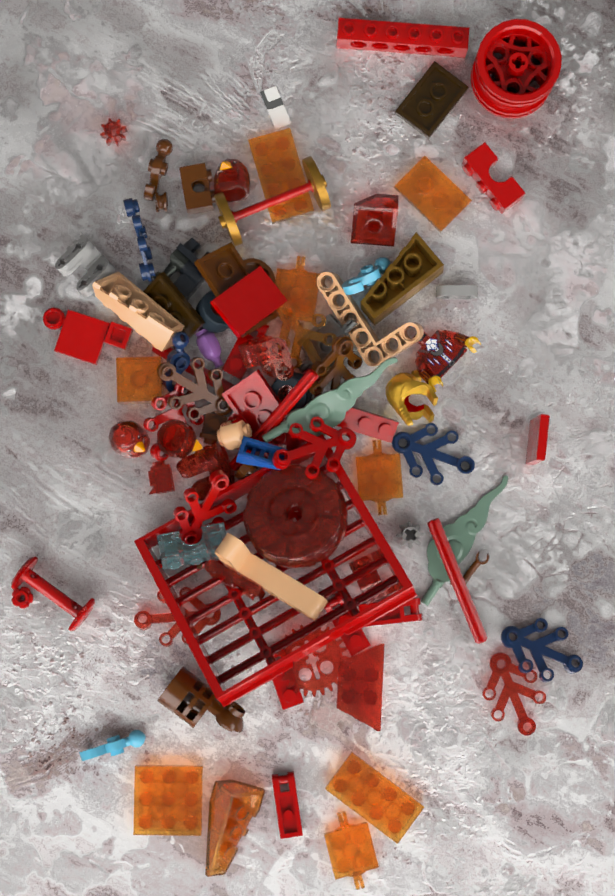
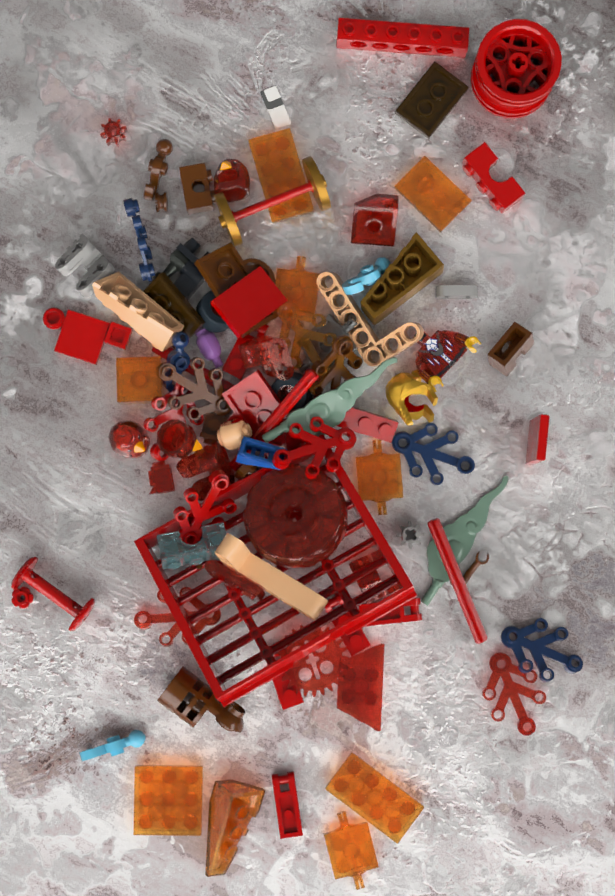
(519, 341): none -> reddish brown brick

